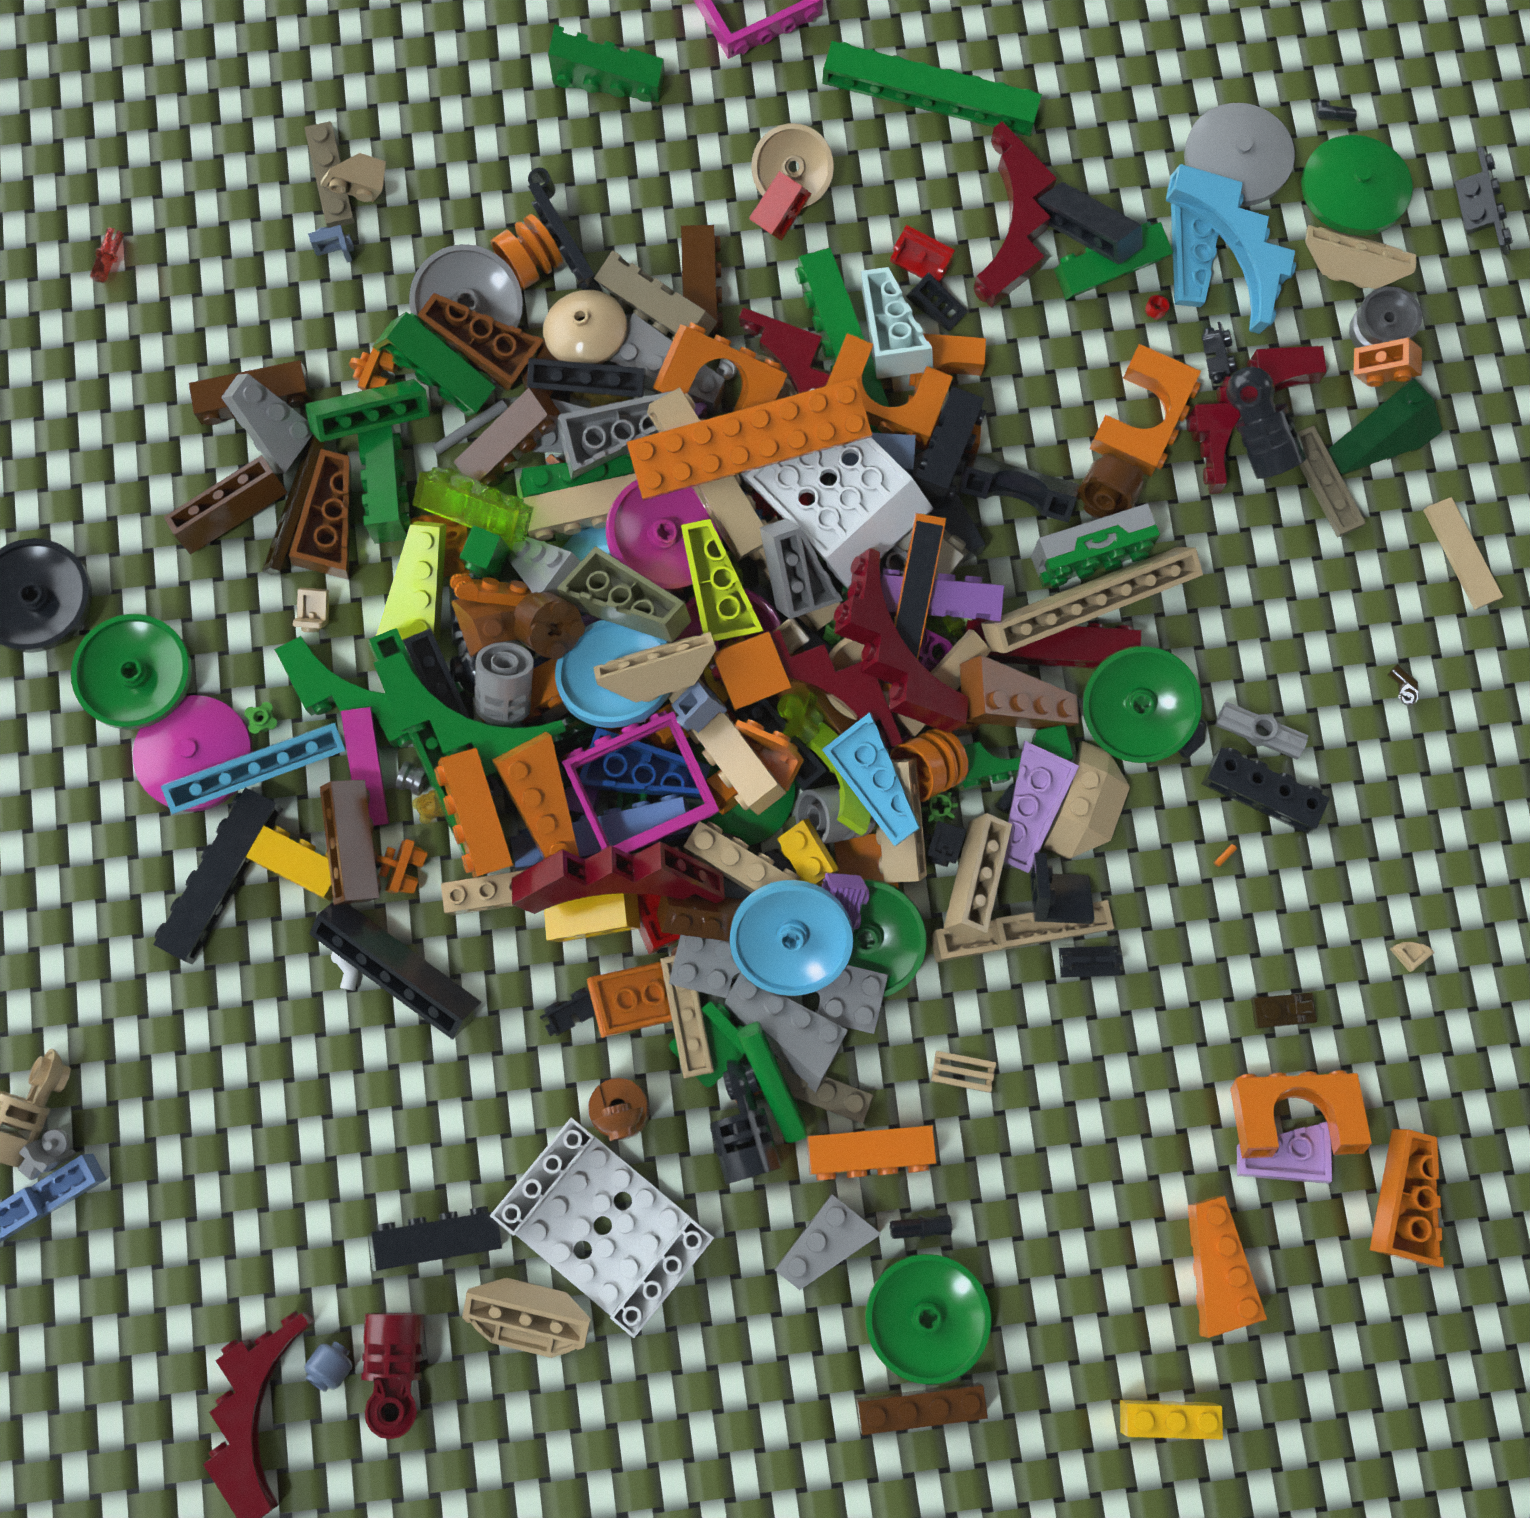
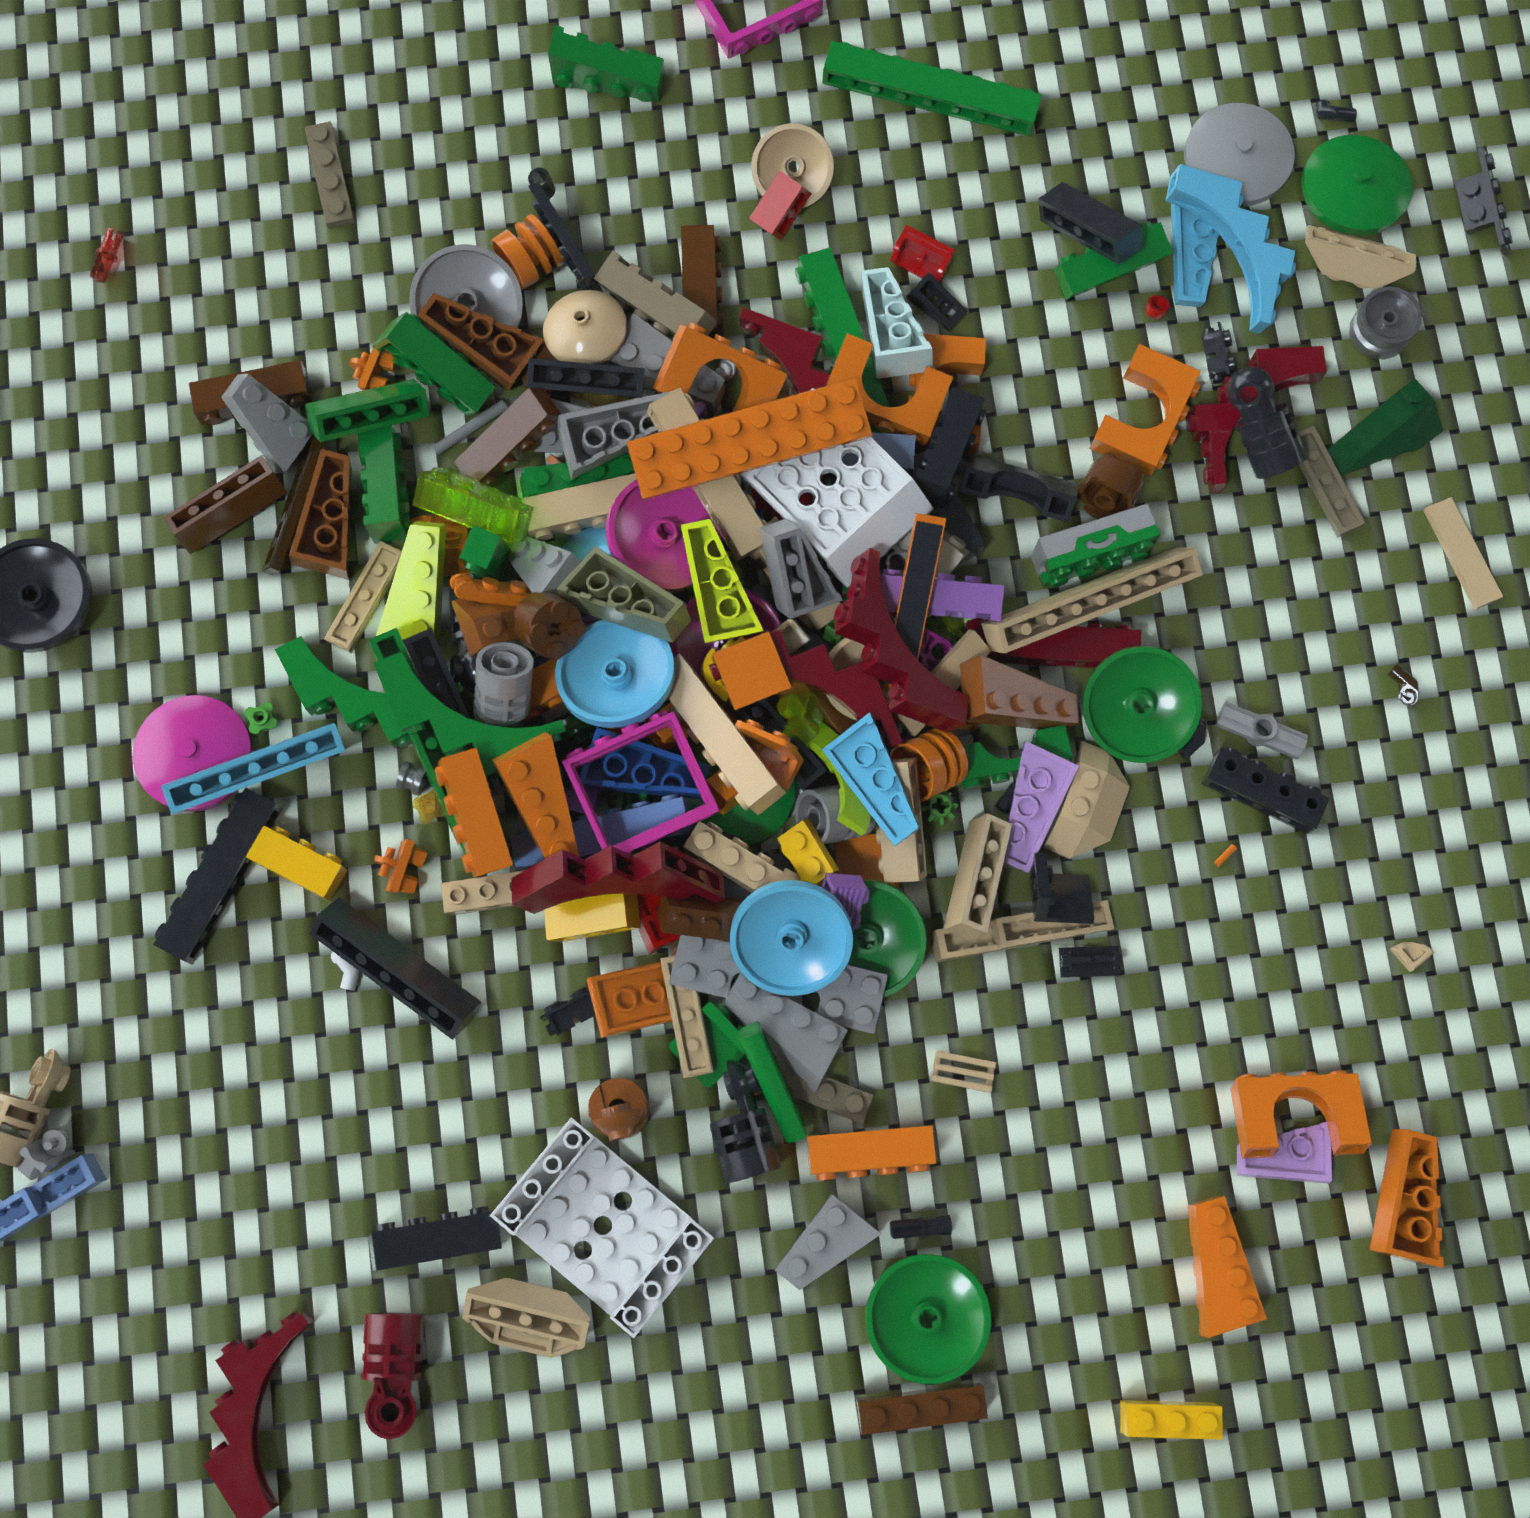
(131, 671): green dish -> none
(312, 609): tan bracket -> none
(328, 1366): sand blue head -> none
(331, 239): sand blue bracket -> none
(349, 842): brick -> none
(357, 176): tan slope -> none
(364, 597): none -> tan tile
(365, 759): dark pink tile -> none
(657, 669): tan wedge -> none
(697, 707): sand blue brick -> none
(946, 843): black bracket -> none
(1024, 182): dark red arch -> none
(1283, 1010): dark brown hinge -> none
(1388, 362): orange brick -> none

